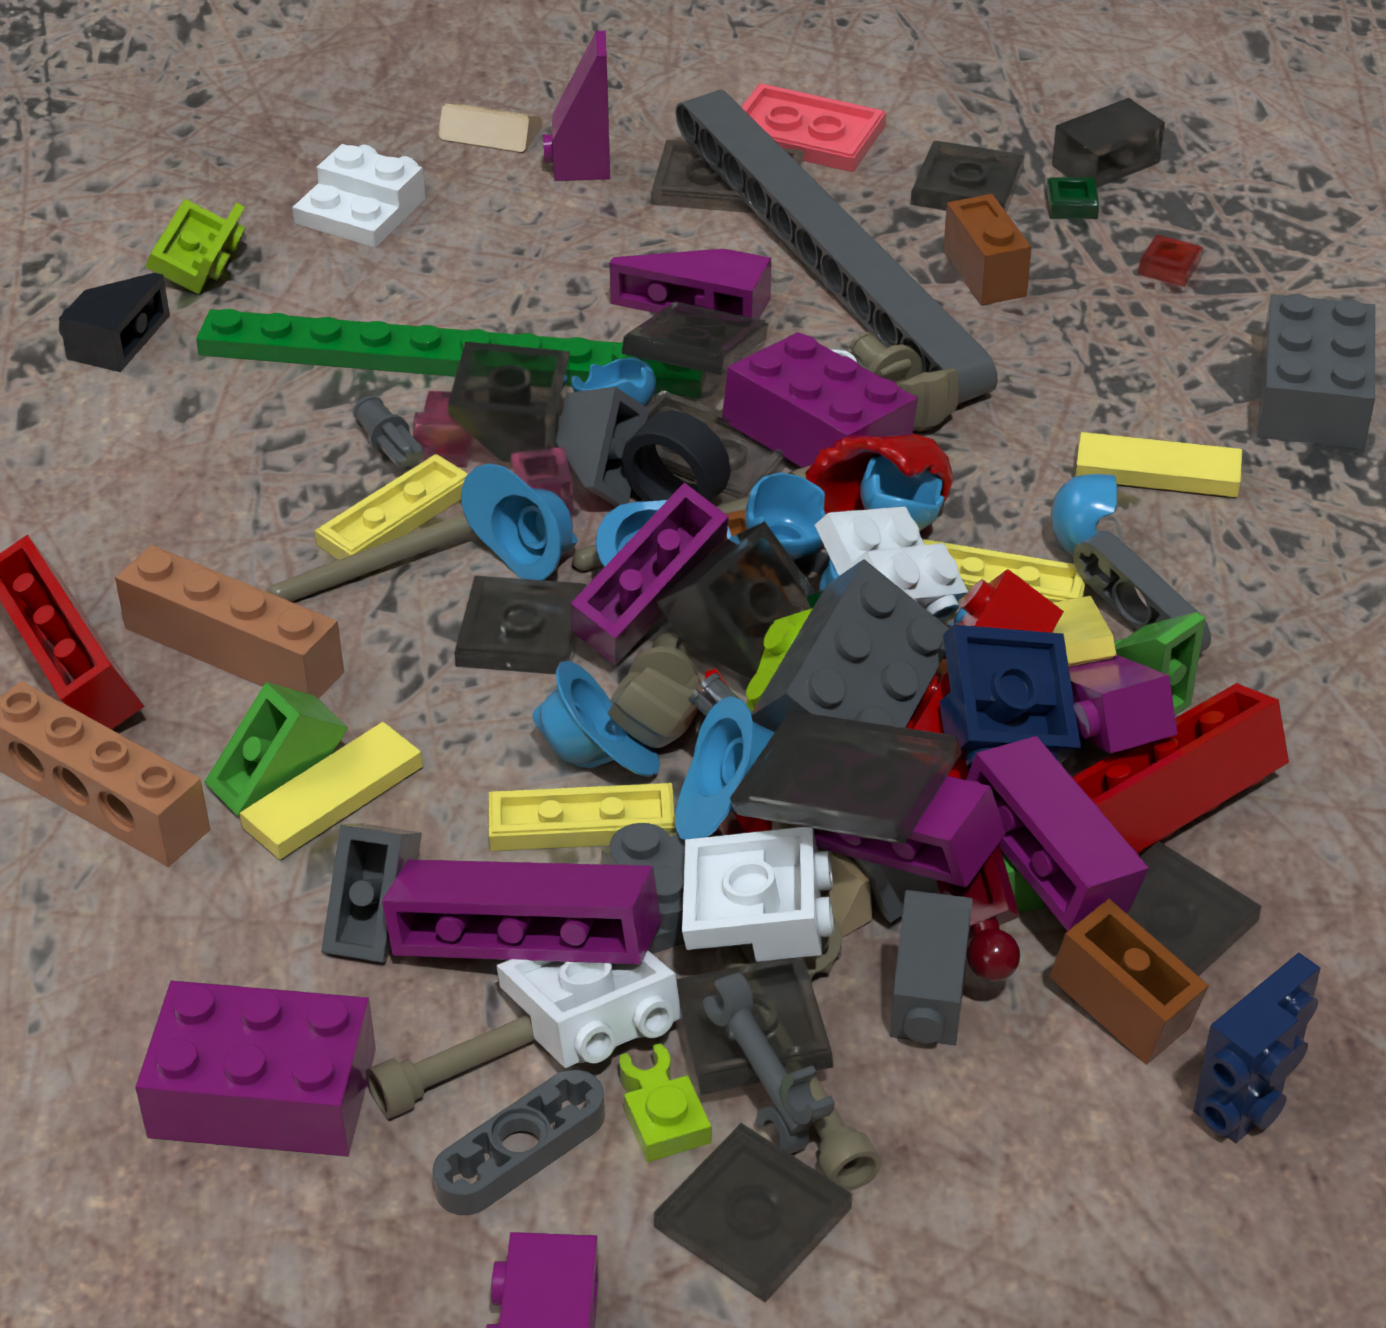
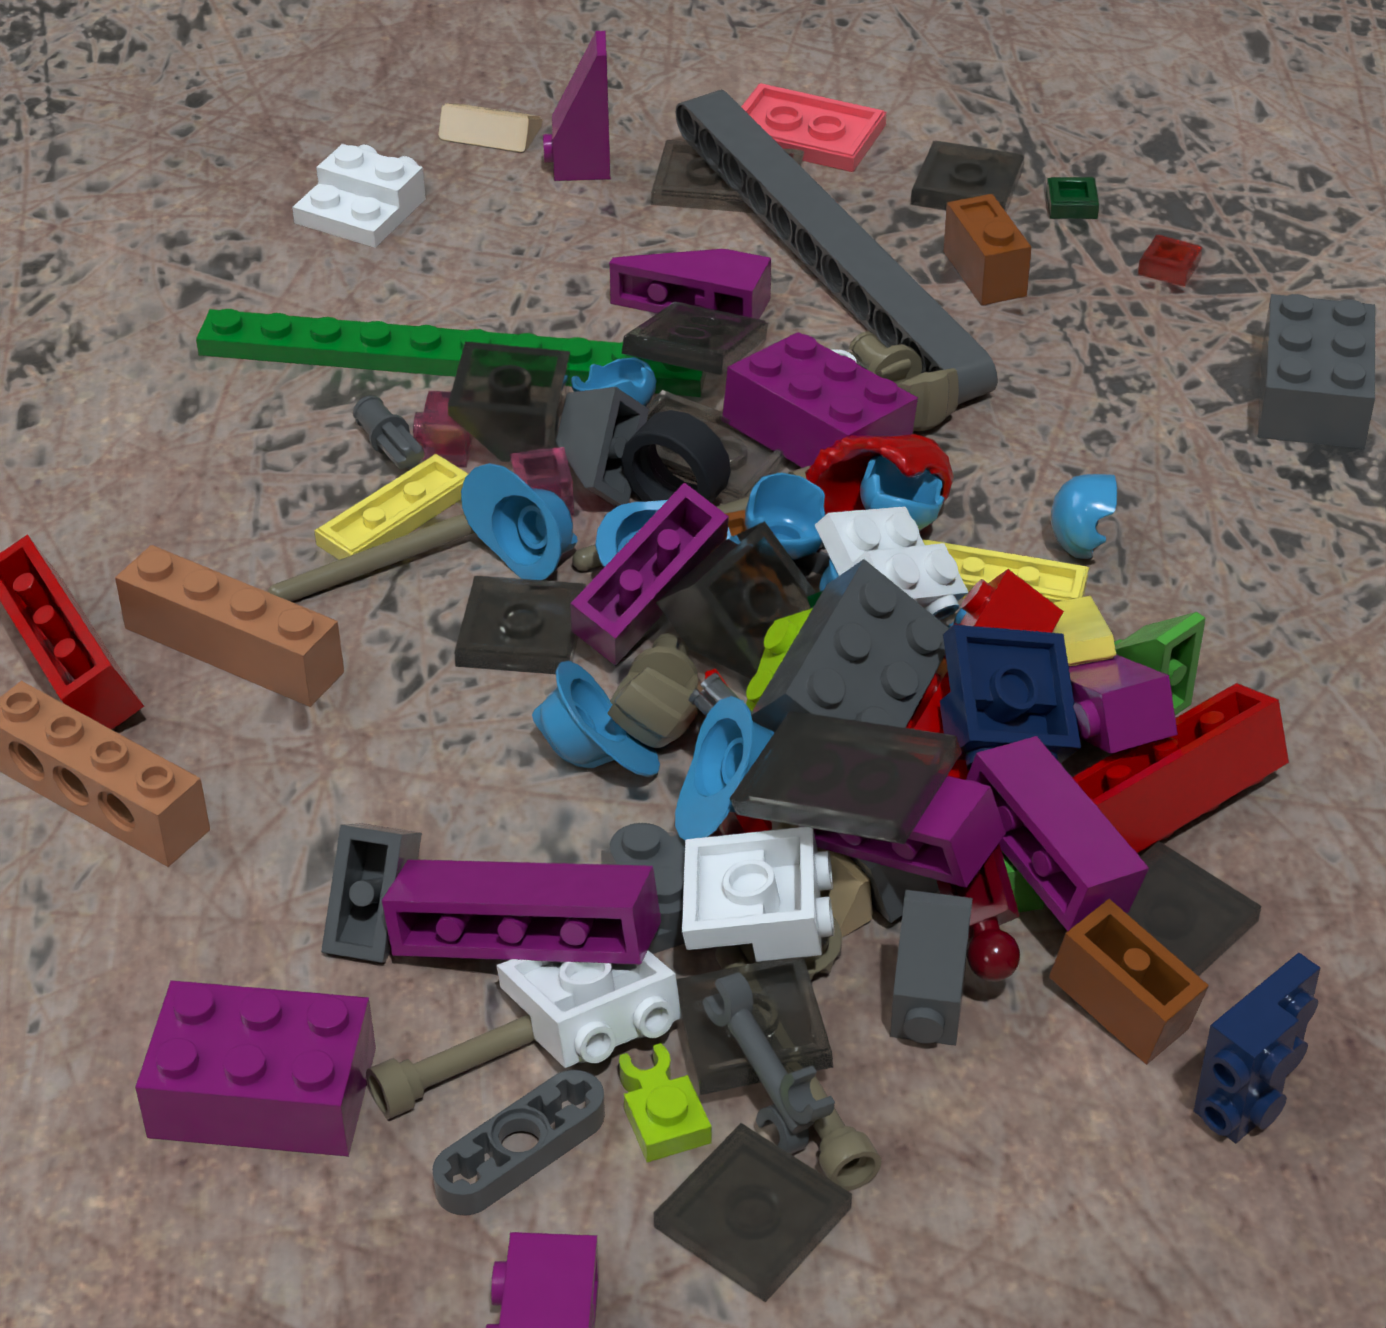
(114, 321): black slope -> none
(195, 245): lime bracket -> none
(273, 744): bright green slope -> none
(331, 790): light yellow tile -> none
(575, 815): light yellow tile -> none
(1108, 142): clear smoke brick -> none
(1116, 571): dark grey beam -> none
(1161, 464): light yellow tile -> none

